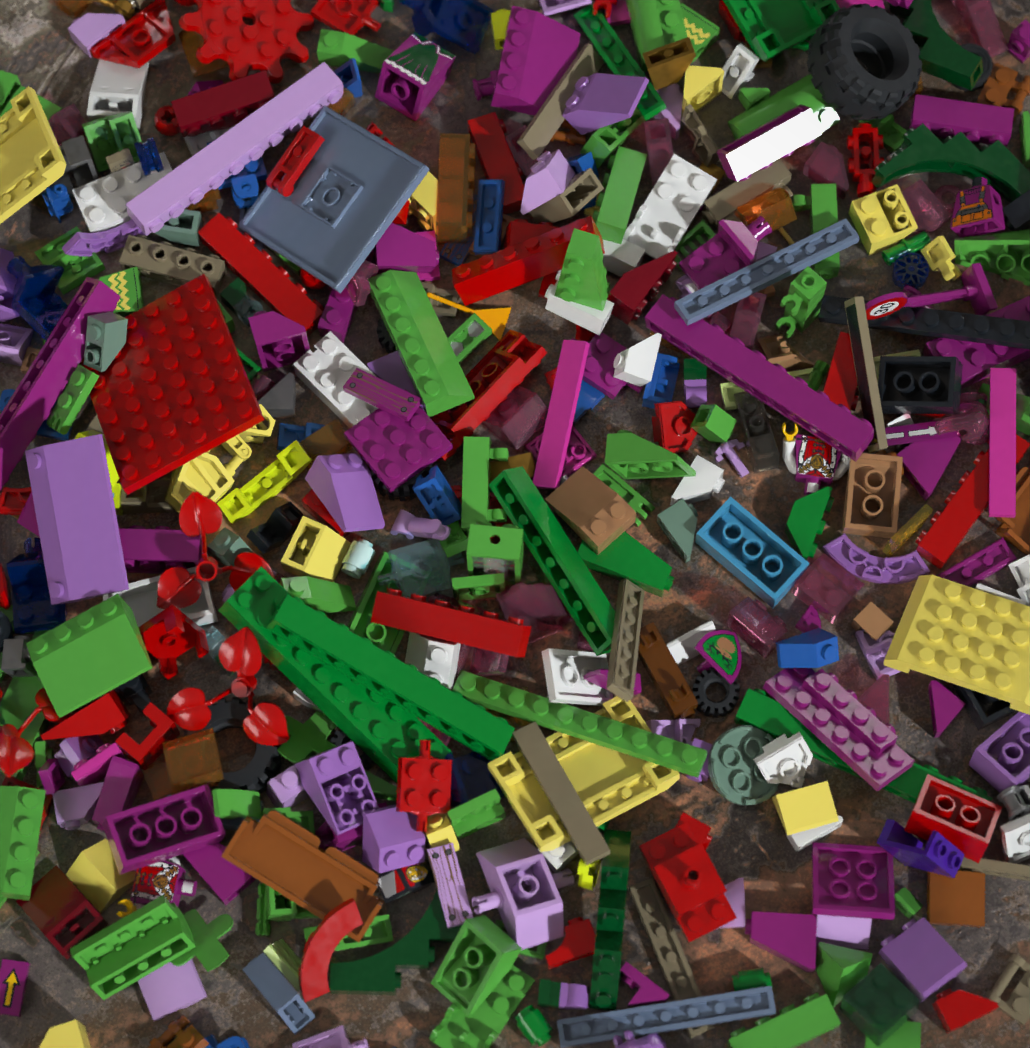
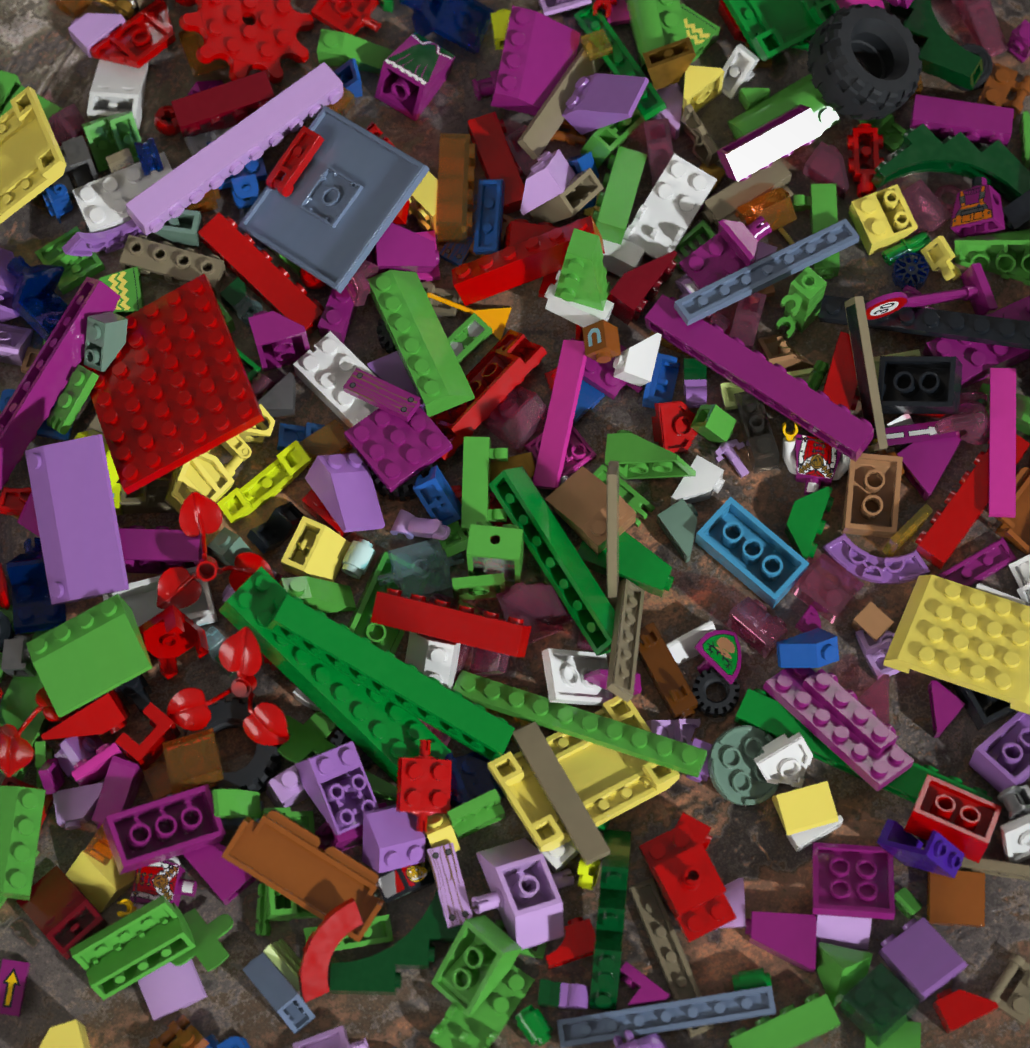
(99, 847): none -> clear orange panel
(596, 44): none -> clear yellow tile
(601, 341): none -> dark orange brick
(612, 532): none -> dark tan tile

